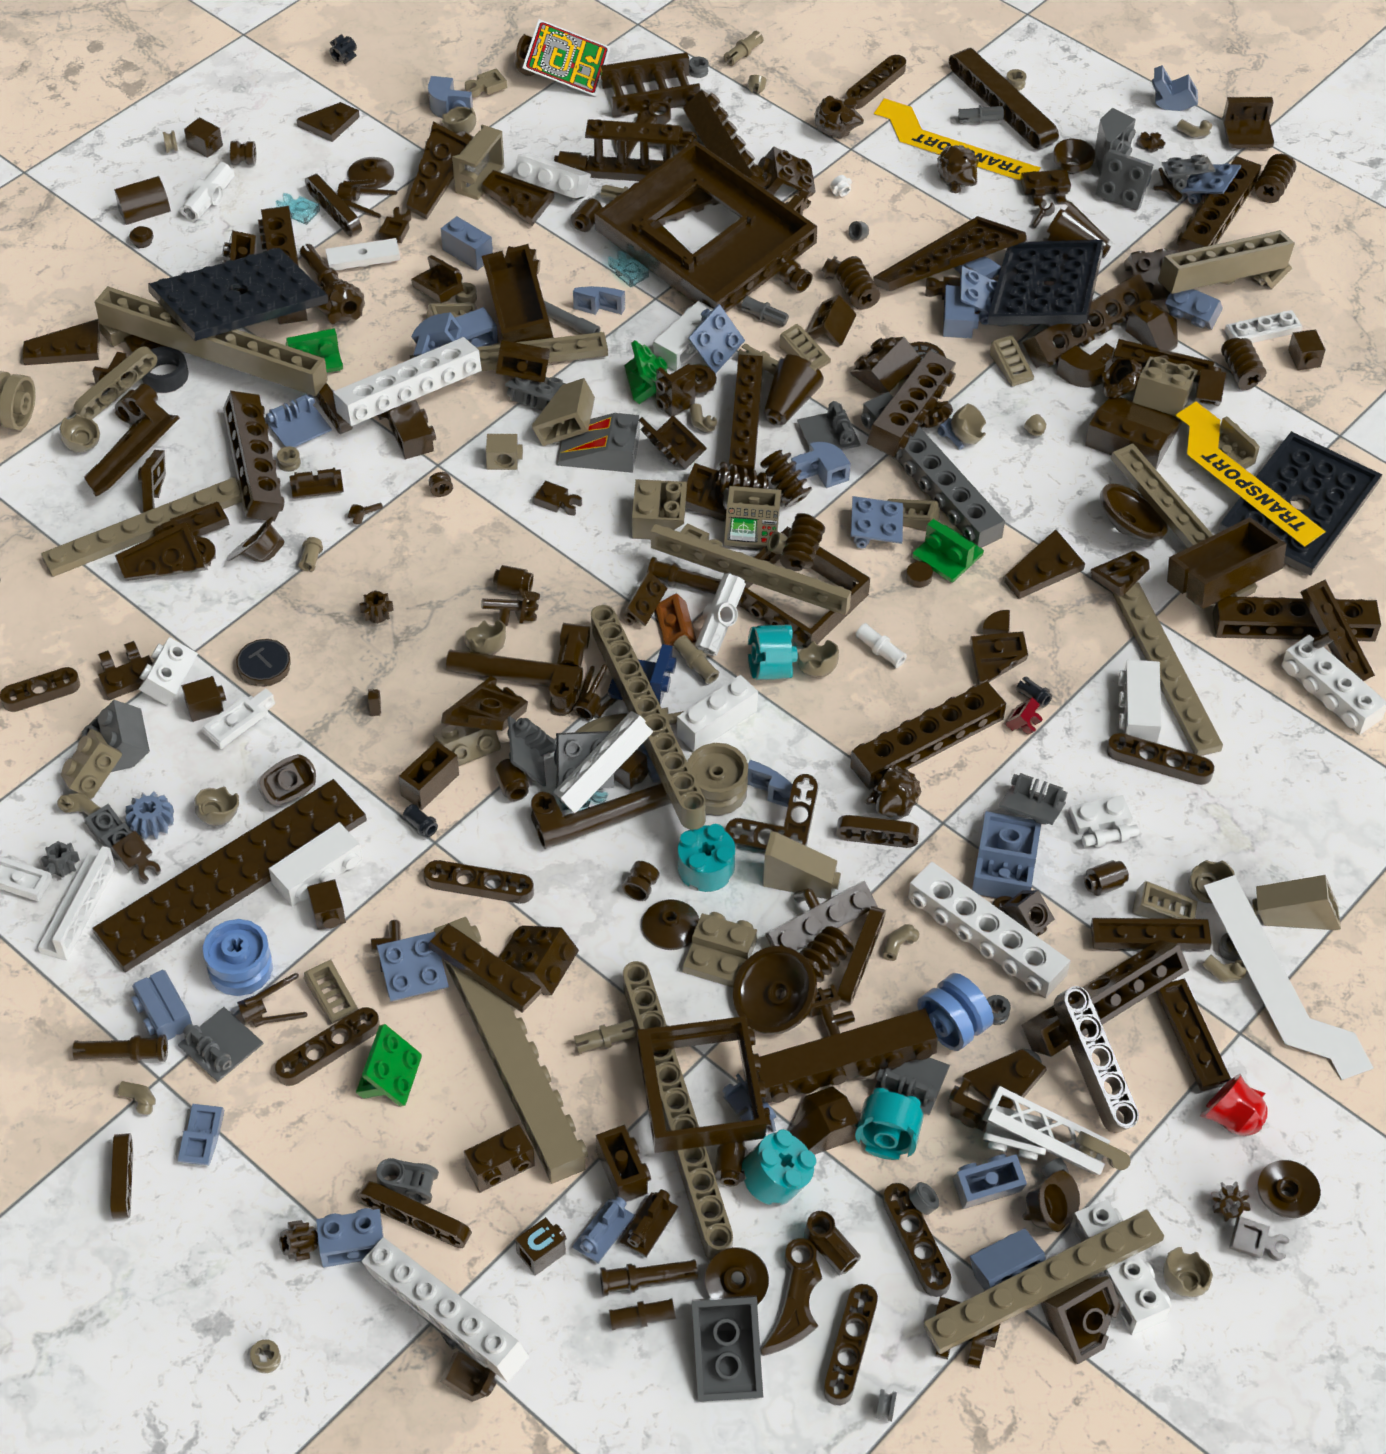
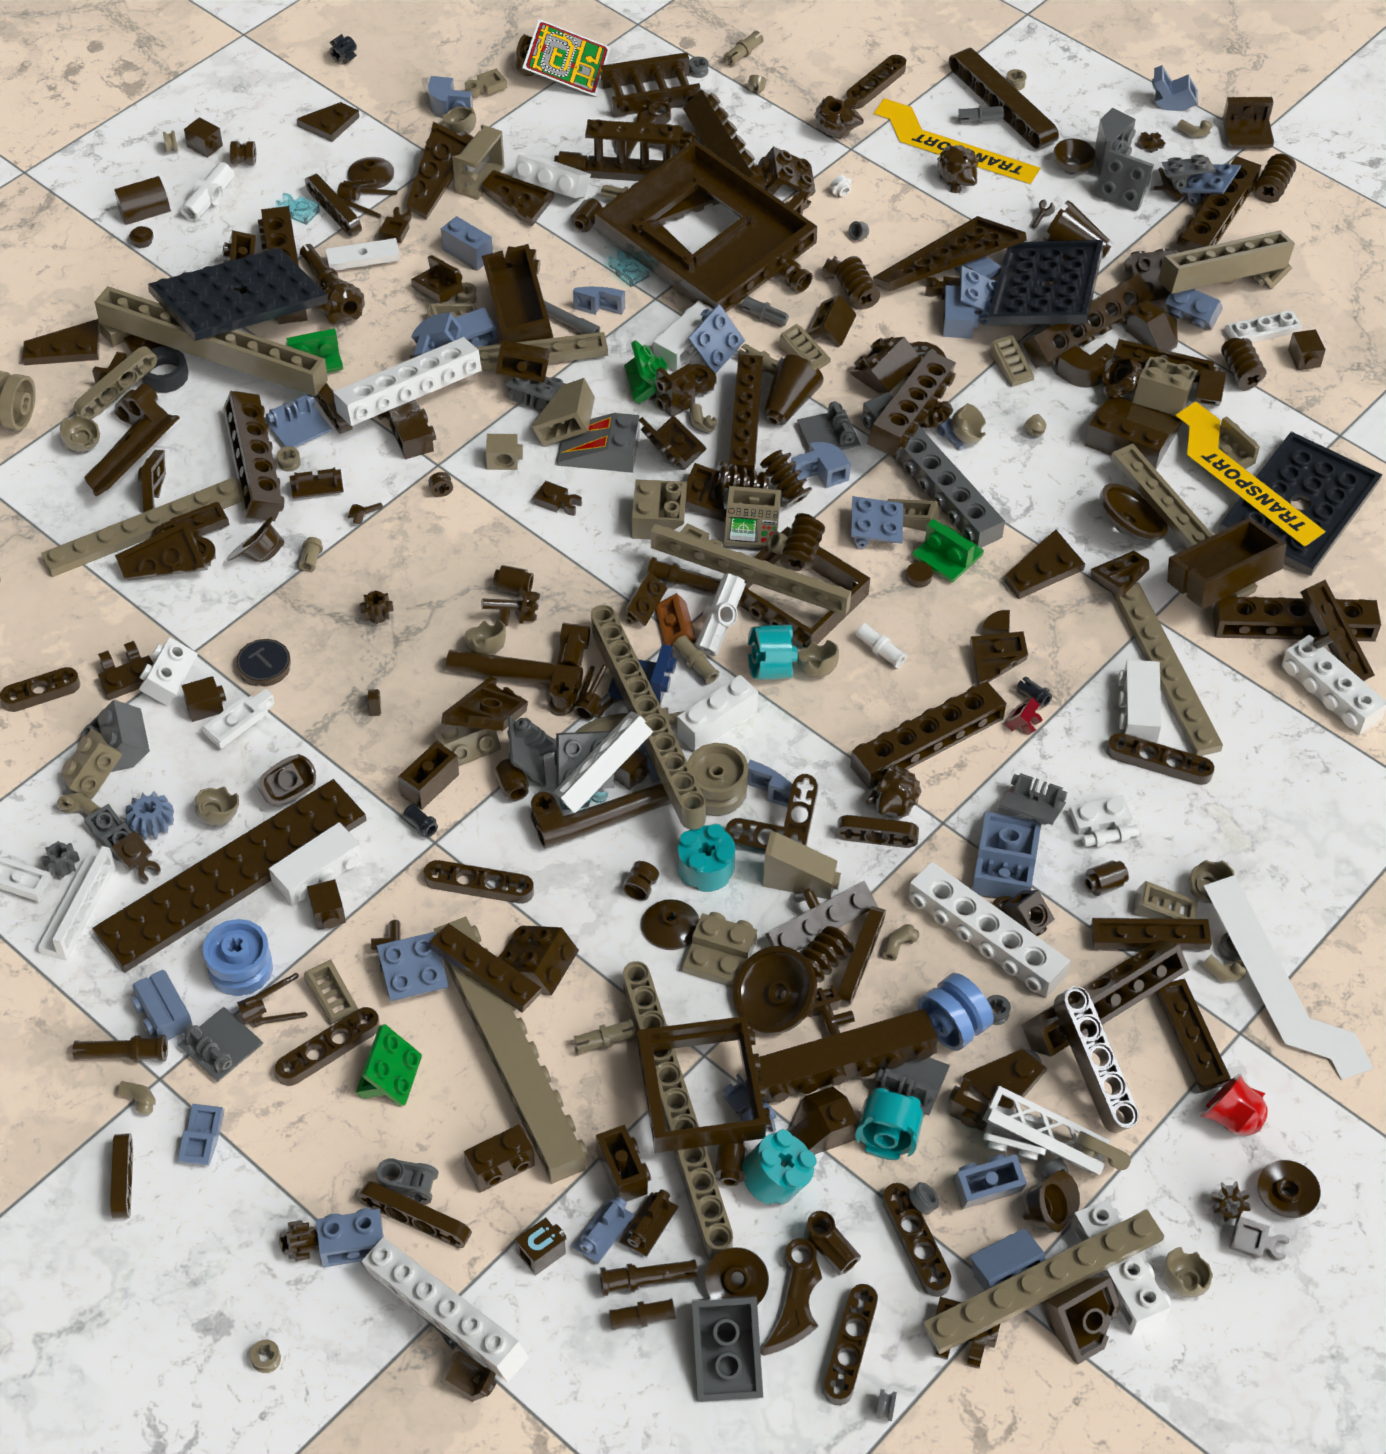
(1043, 182): dark brown plate -> none
(1298, 904): dark tan slope -> none

